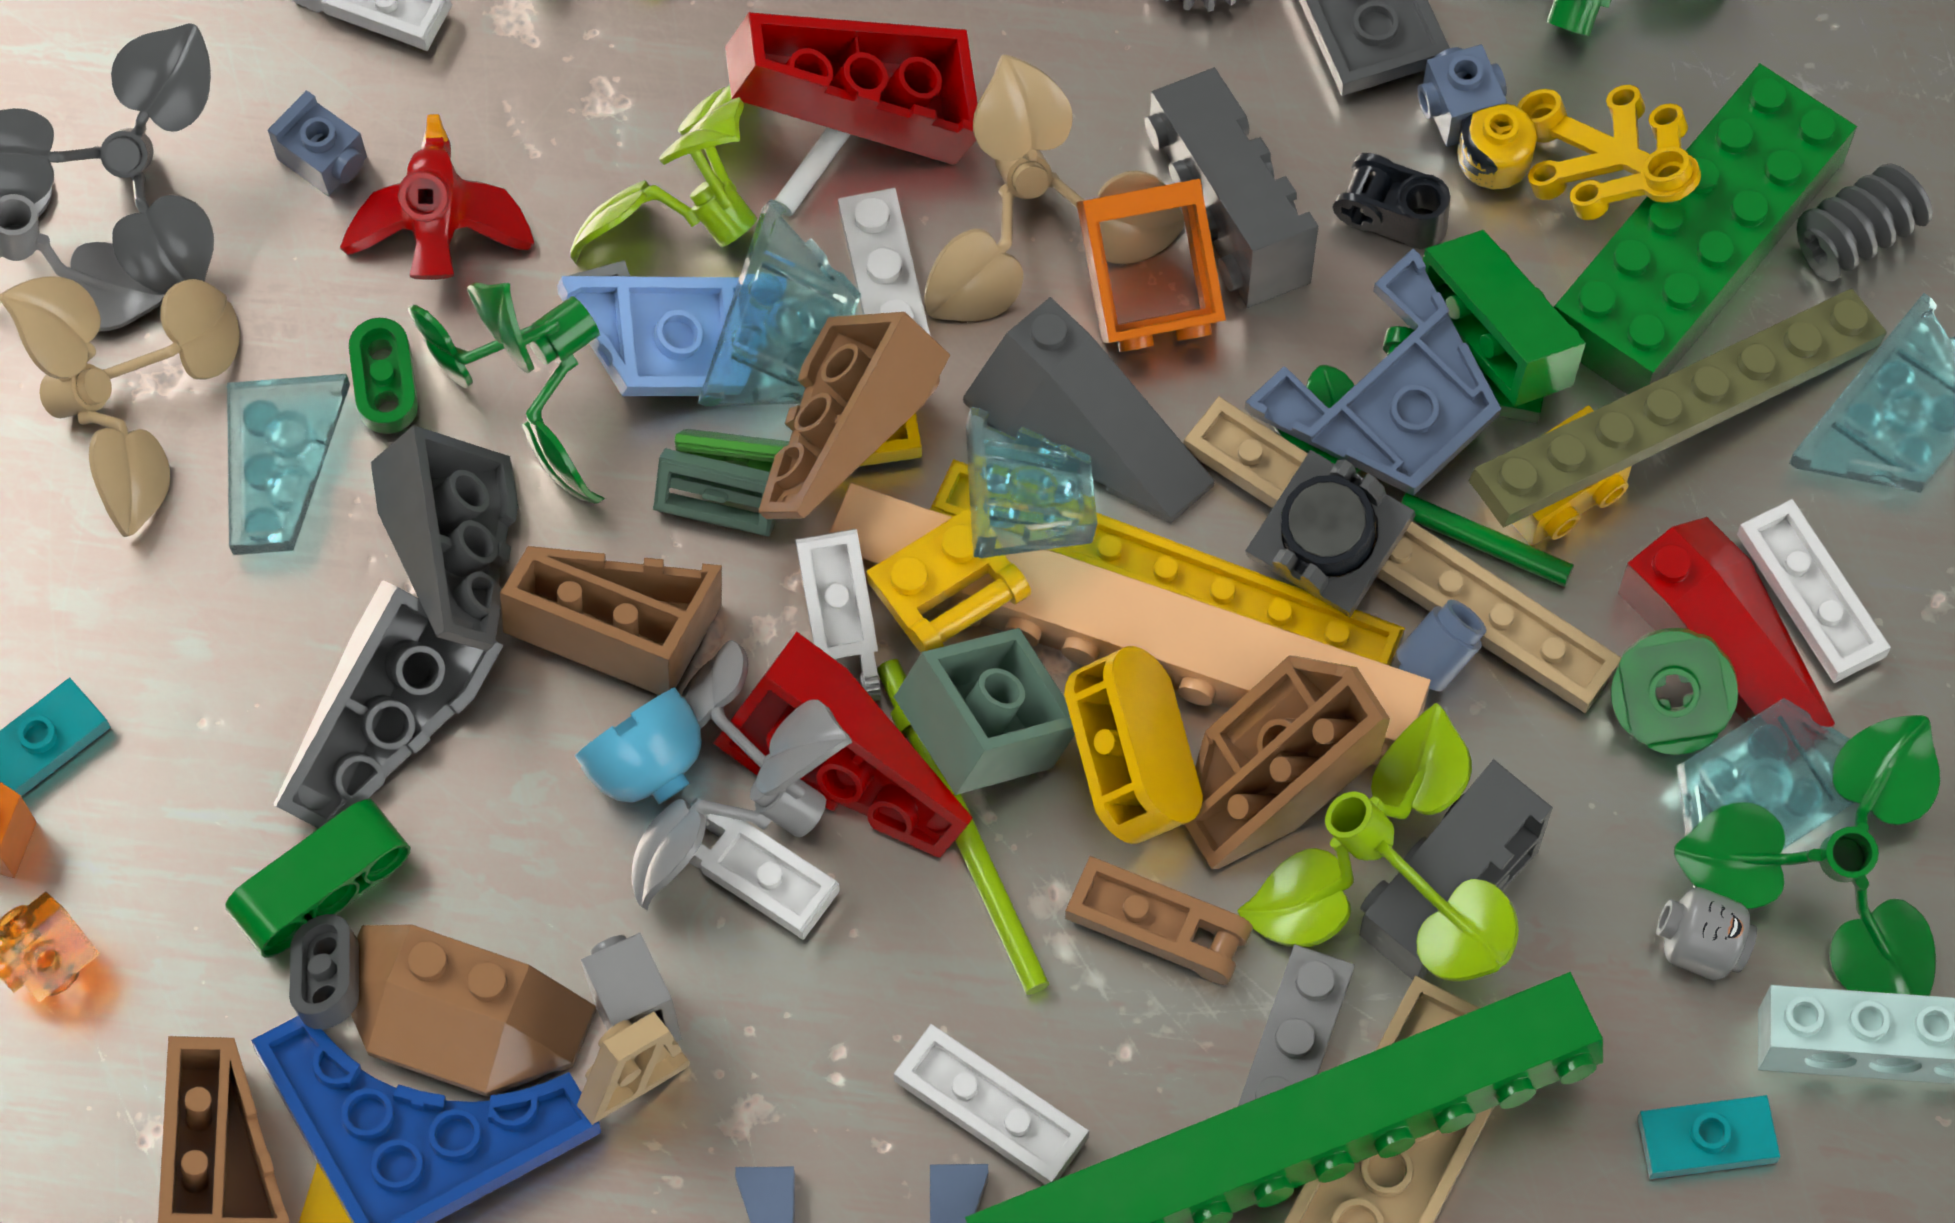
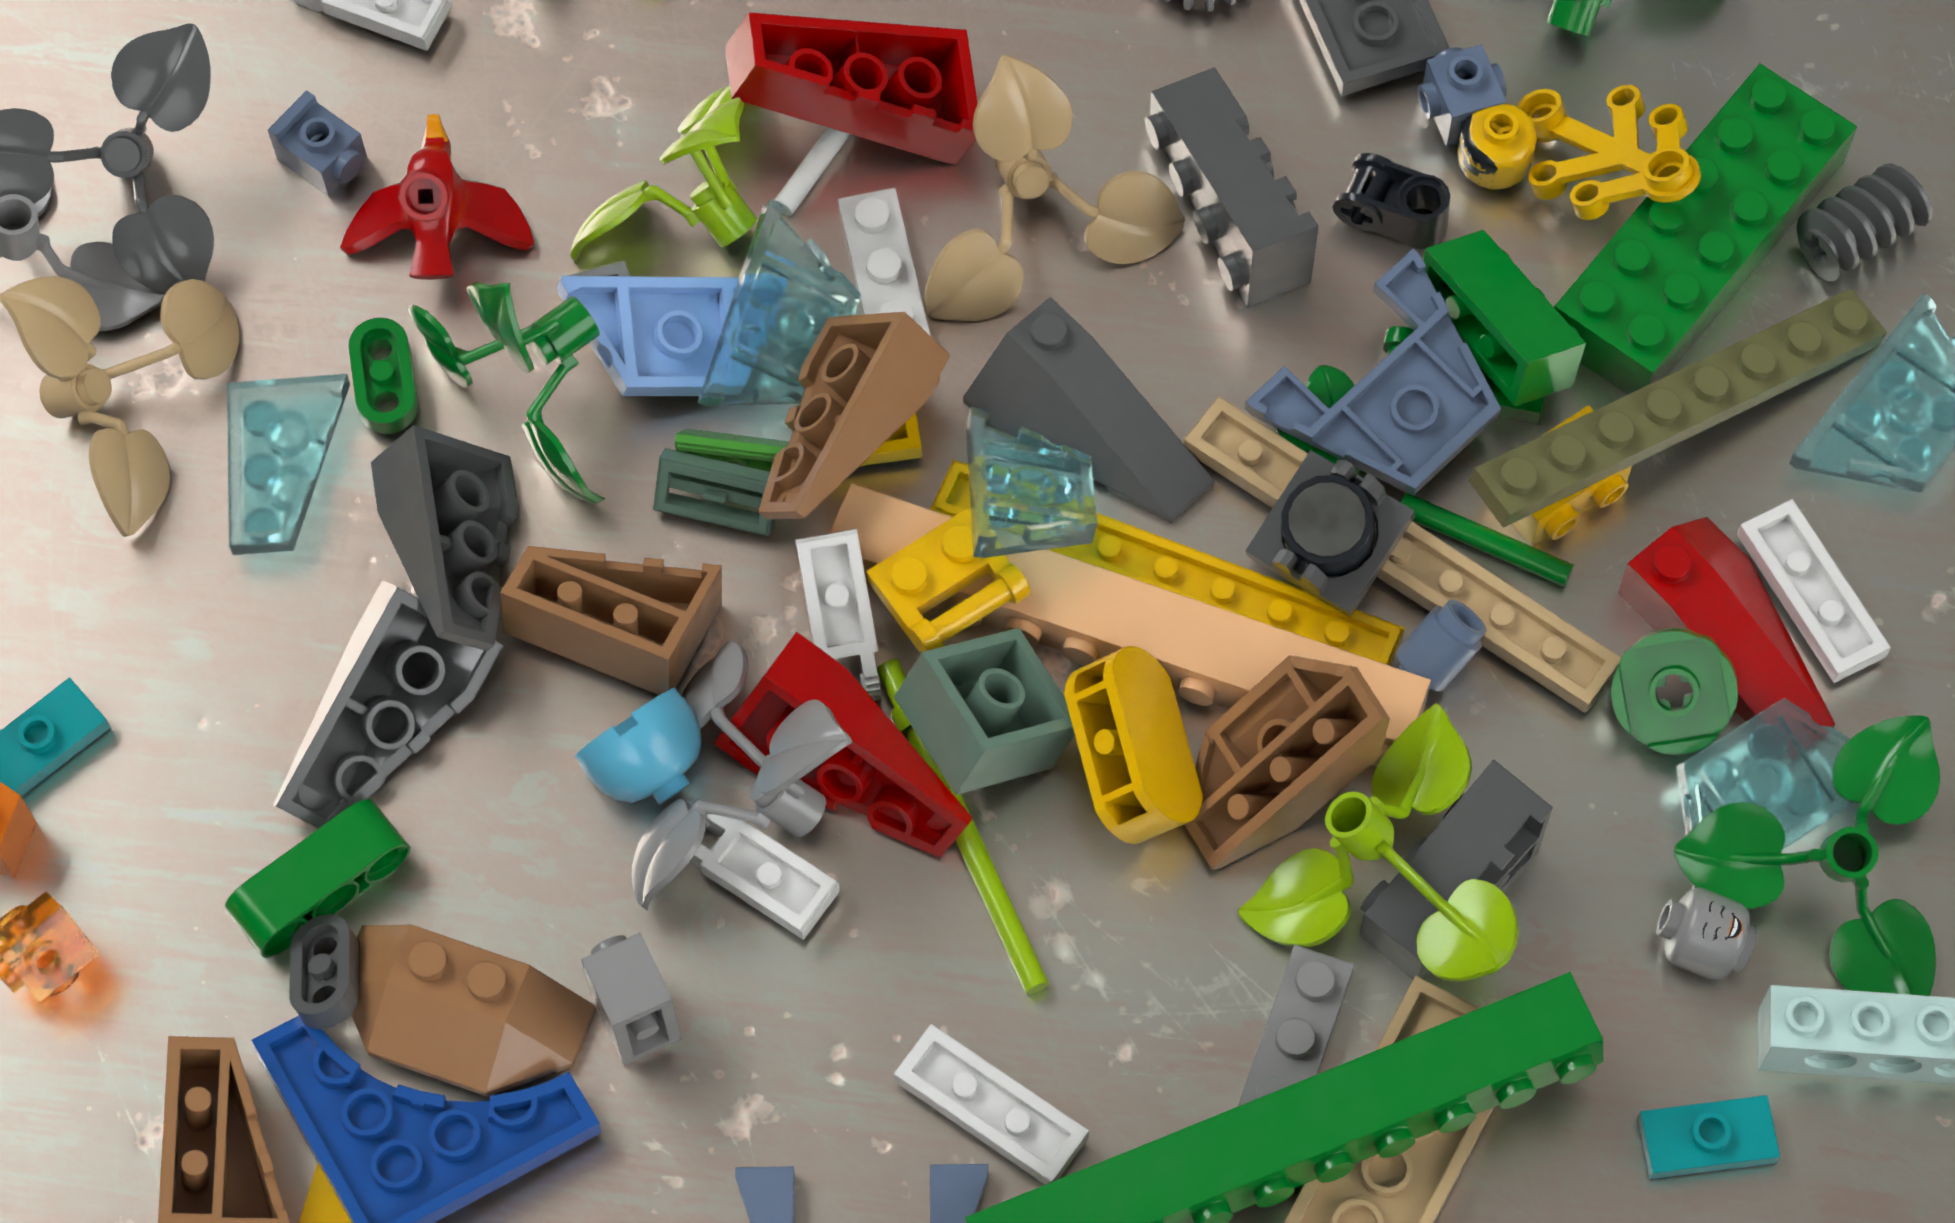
(629, 1064): tan wing -> none
(1157, 919): medium nougat plate -> none
(1188, 323): orange window -> none

